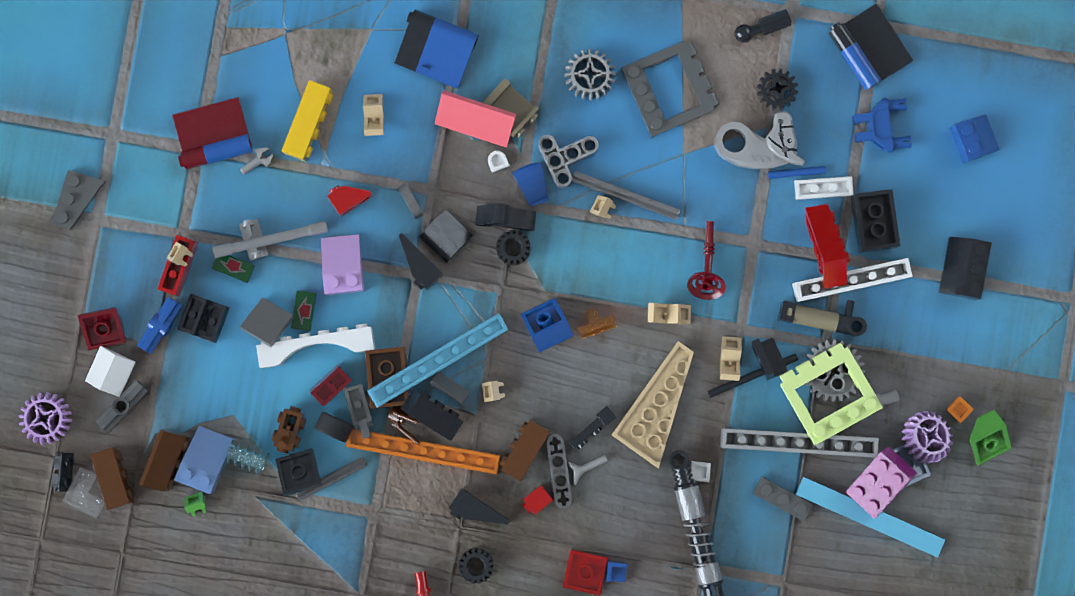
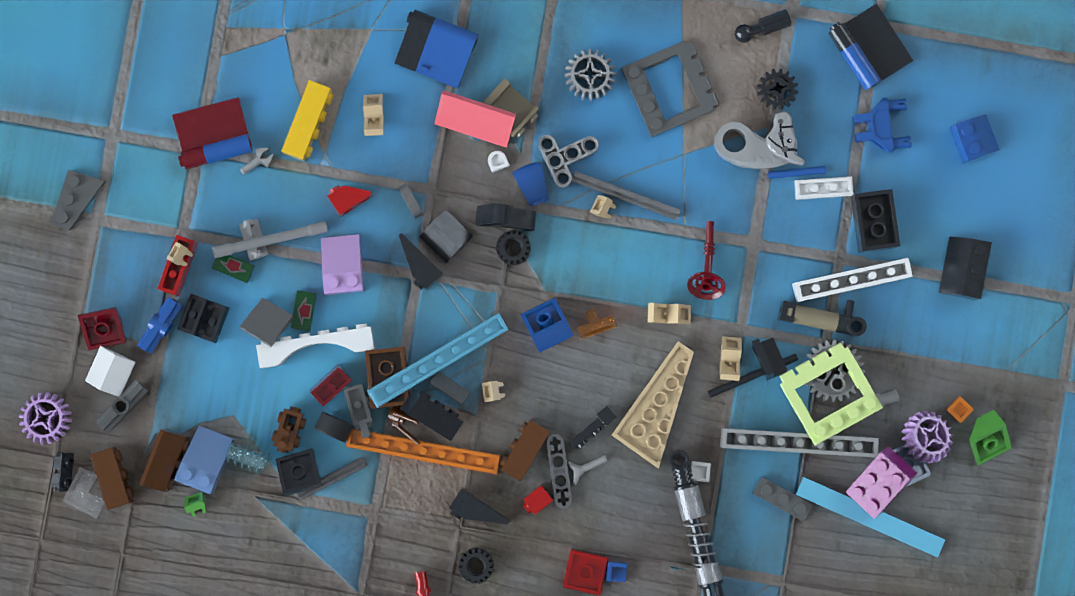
(827, 245): red wedge -> none

